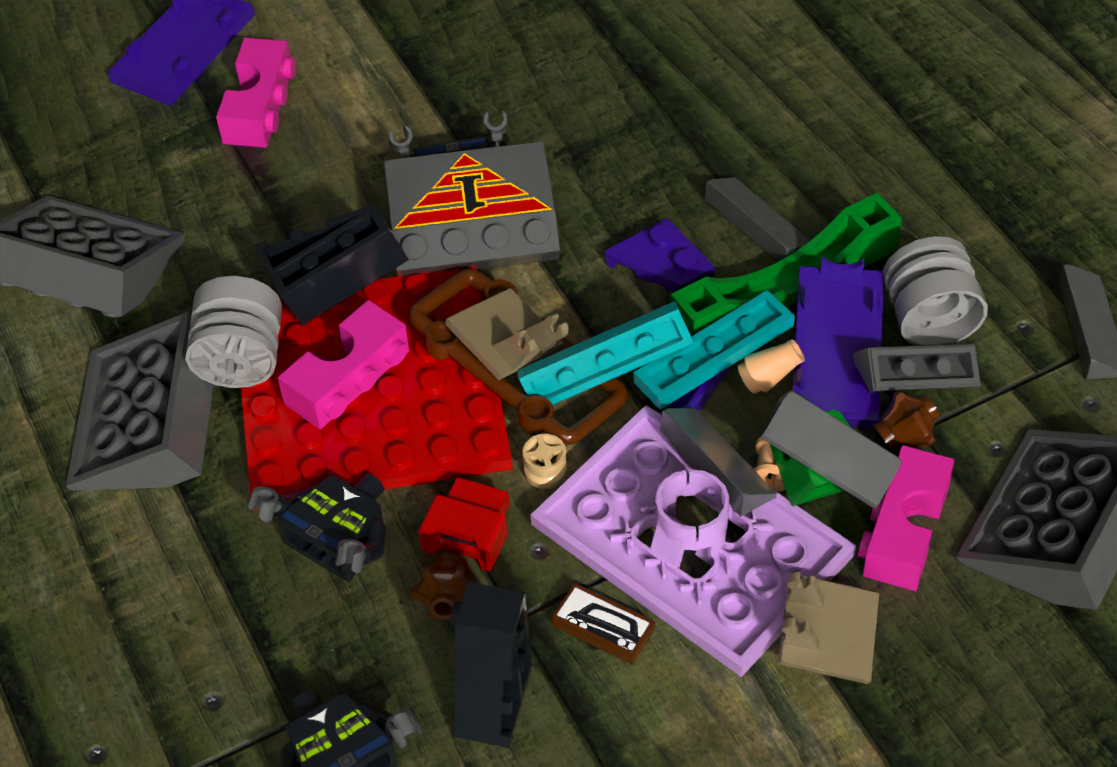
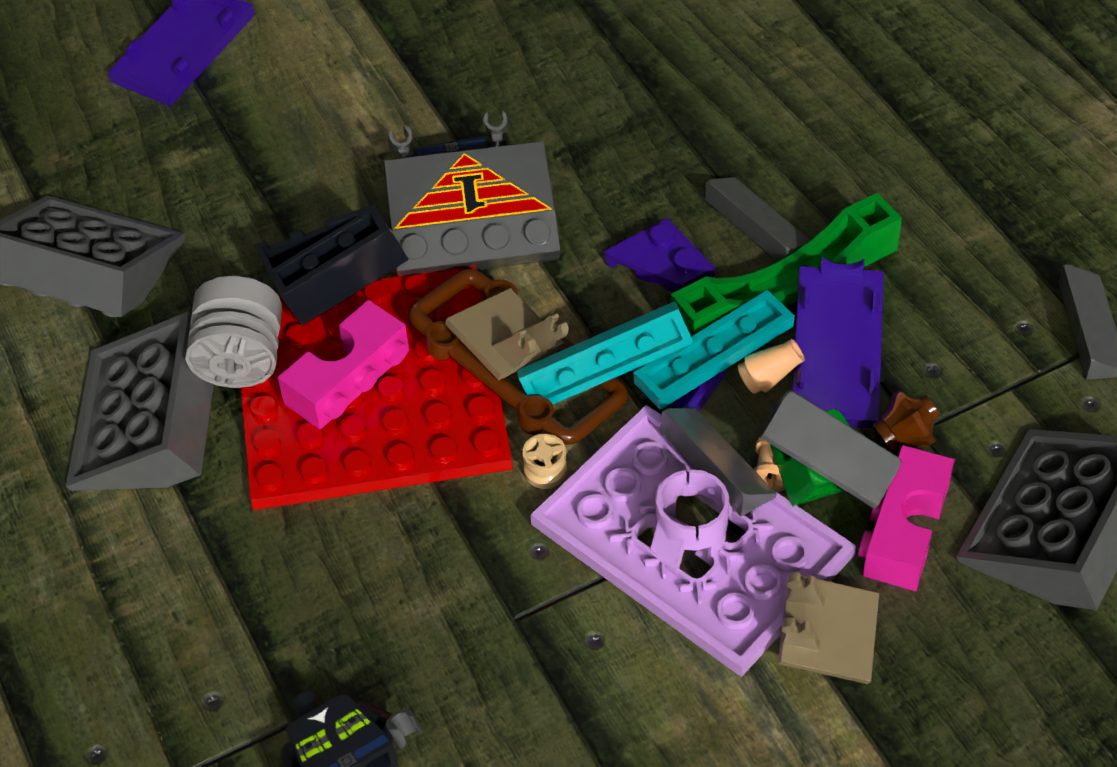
(263, 74): dark pink arch -> none
(329, 522): torso -> none
(442, 585): reddish brown rock -> none
(467, 522): red piece -> none
(490, 662): black wedge -> none
(603, 623): tile -> none
(918, 367): dark grey slope -> none
(934, 292): light grey wheel -> none

